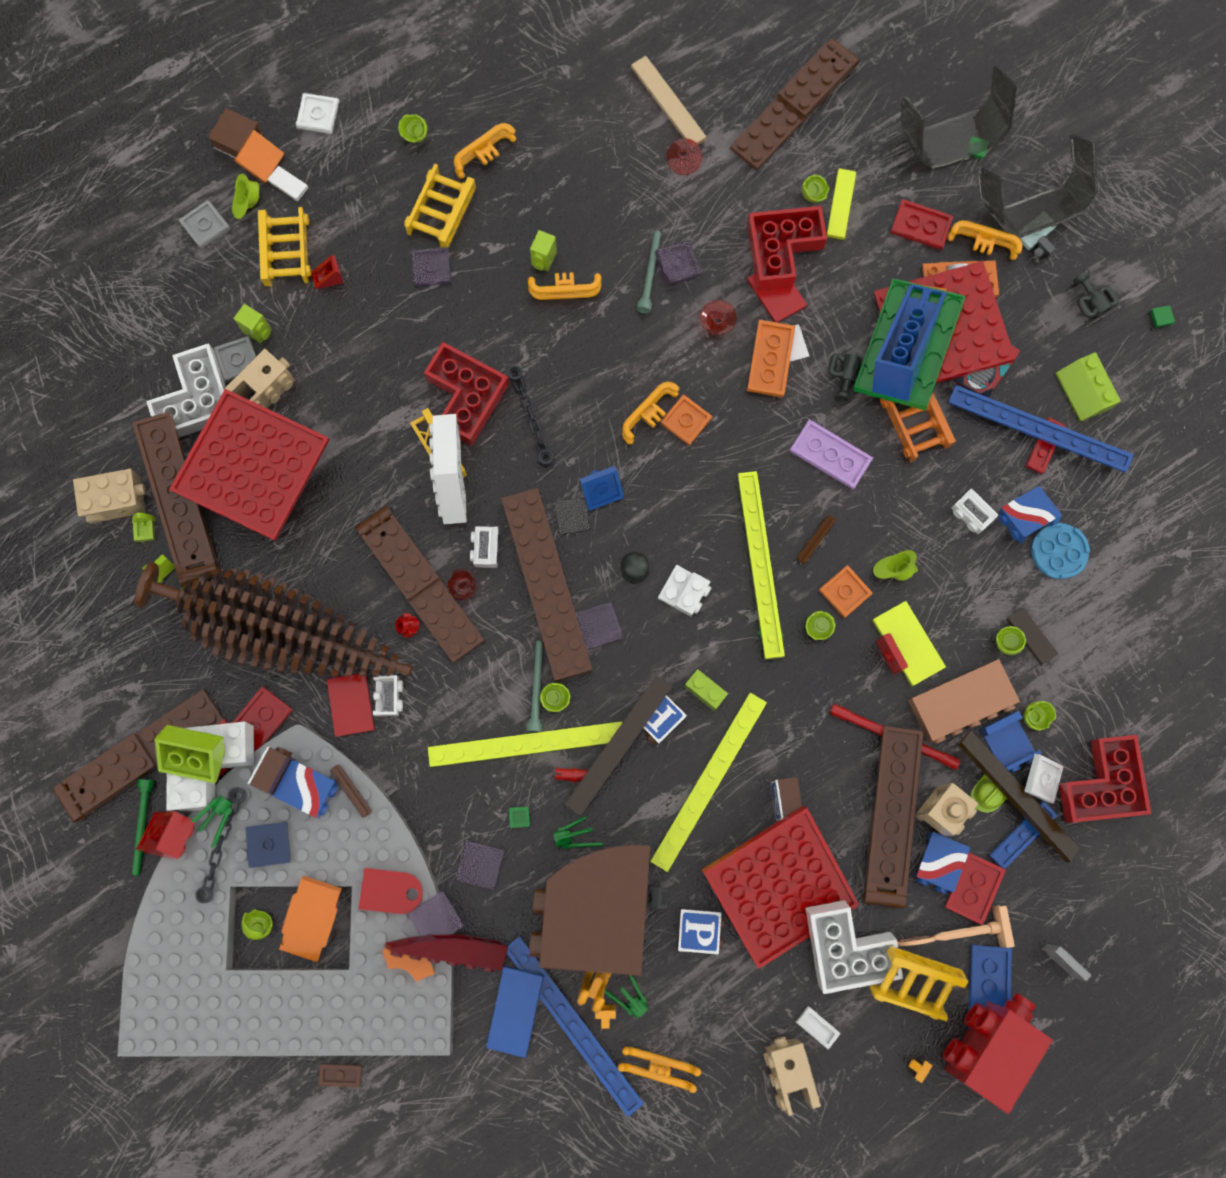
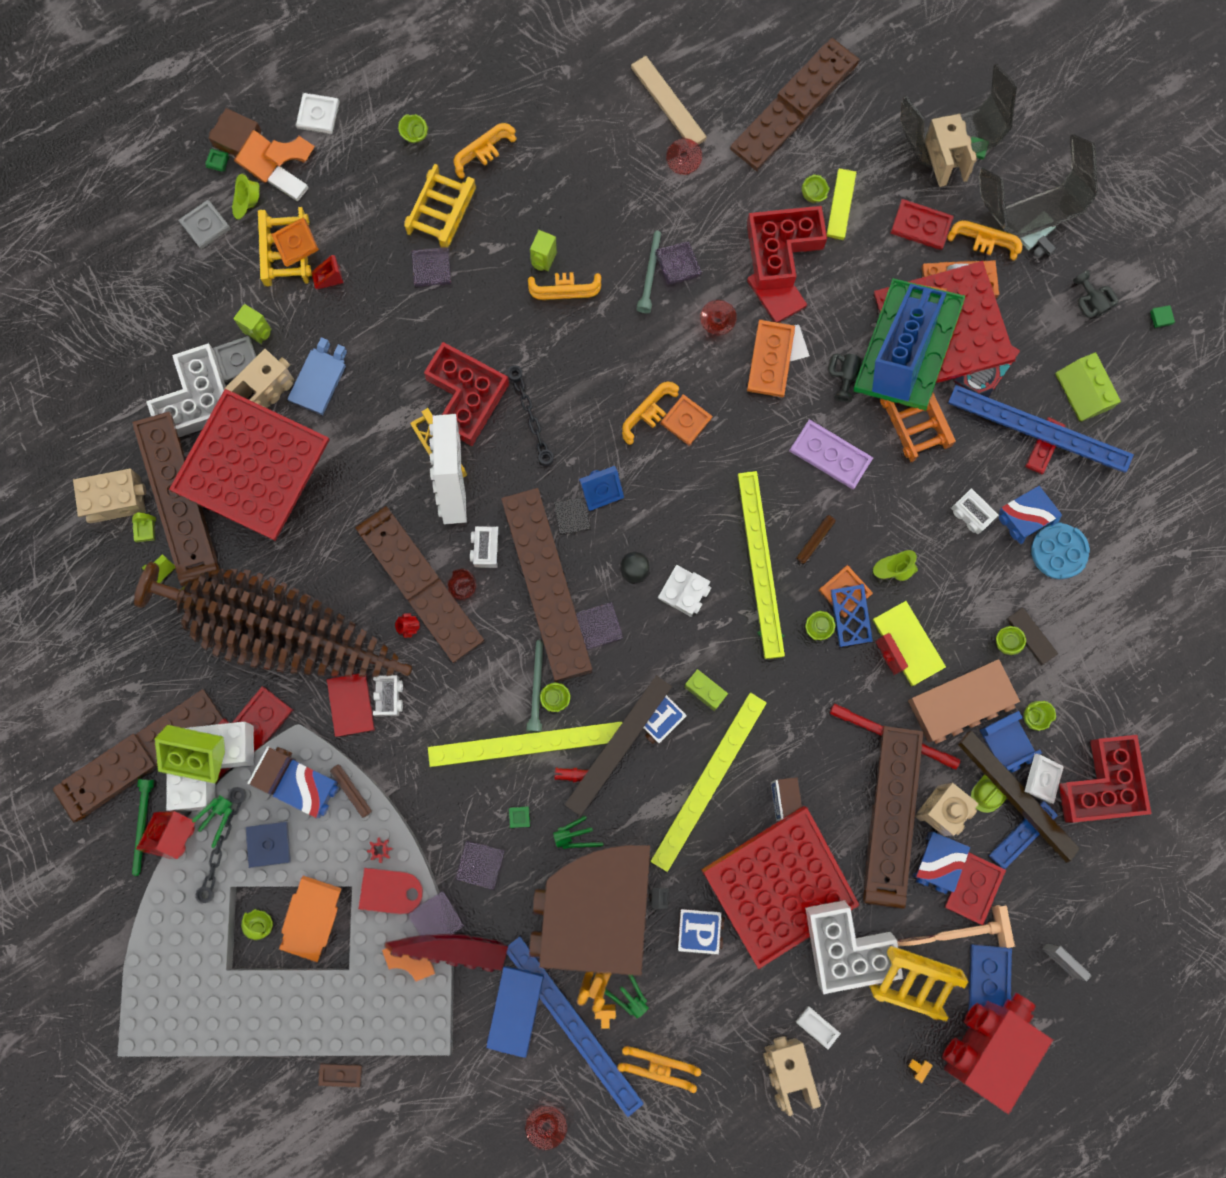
(217, 160): none -> green tile
(295, 150): none -> orange tile
(295, 242): none -> orange tile
(318, 378): none -> medium blue tile
(386, 849): none -> red gear
(544, 1138): none -> clear red dish
(838, 607): none -> blue window
(949, 148): none -> tan torso

